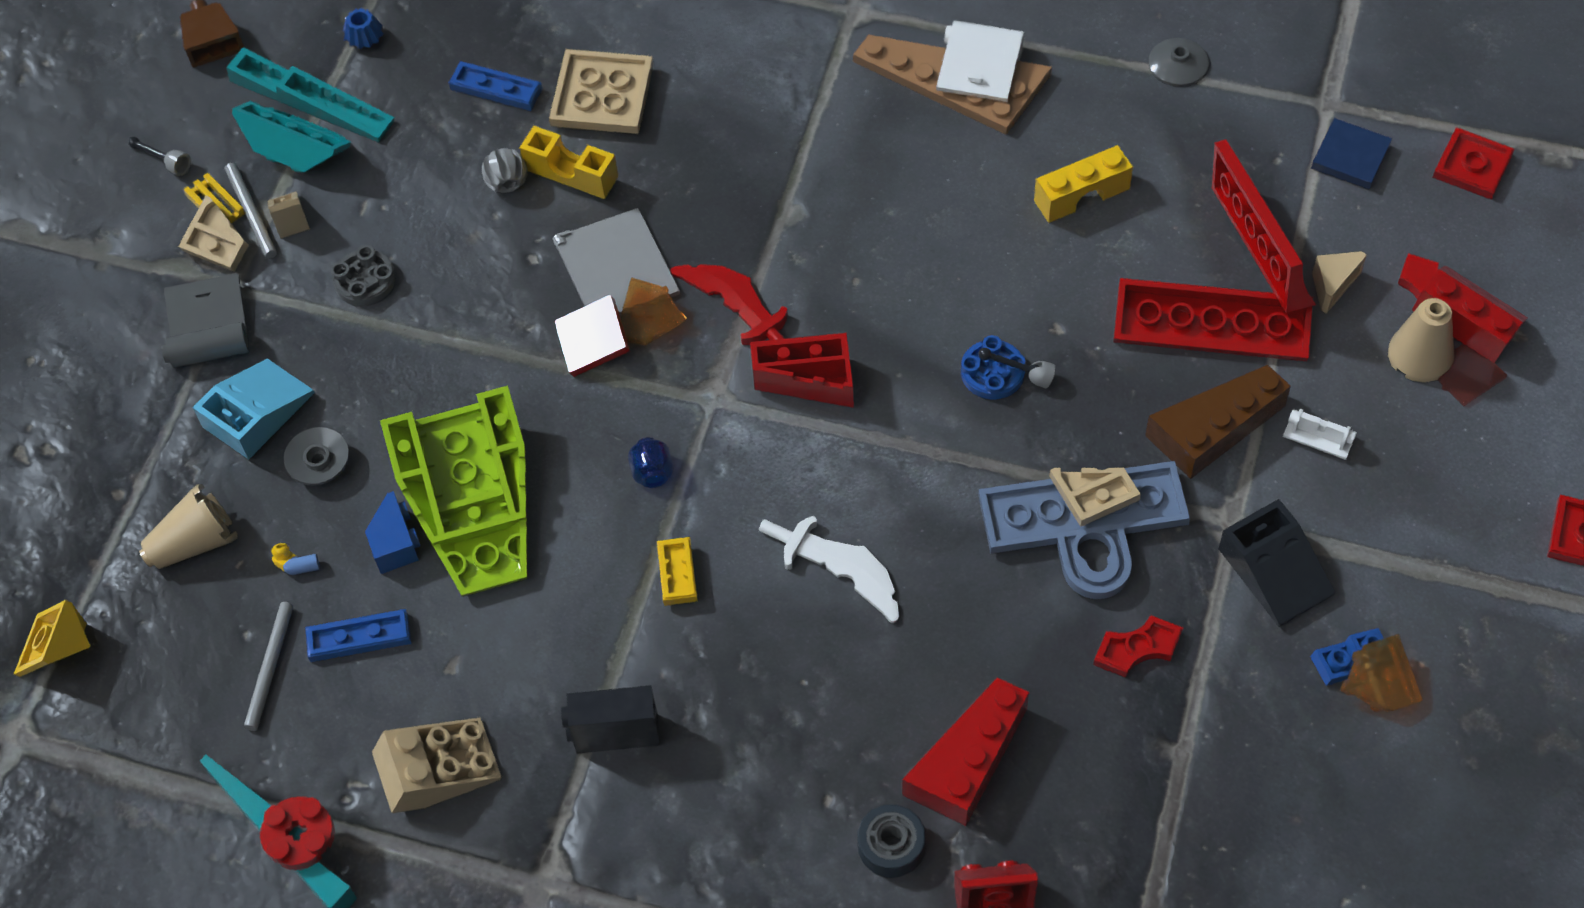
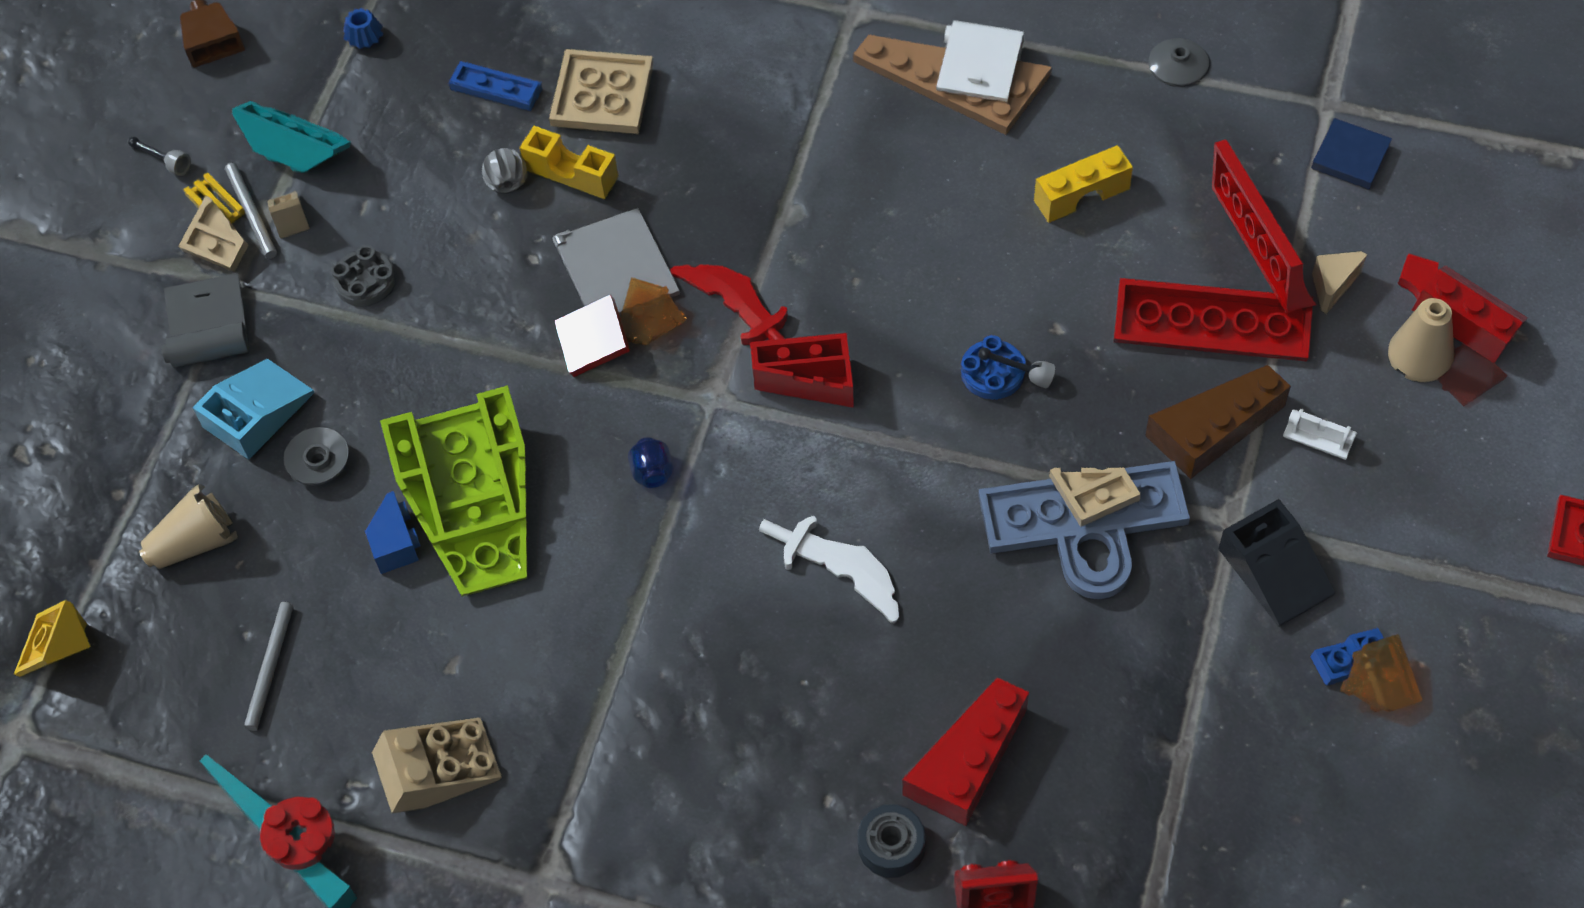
(291, 563): arm -> none
(308, 94): teal slope -> none
(358, 635): blue tile -> none
(611, 719): black brick -> none
(677, 571): yellow plate -> none
(1151, 641): red tile -> none
(1473, 163): red tile -> none

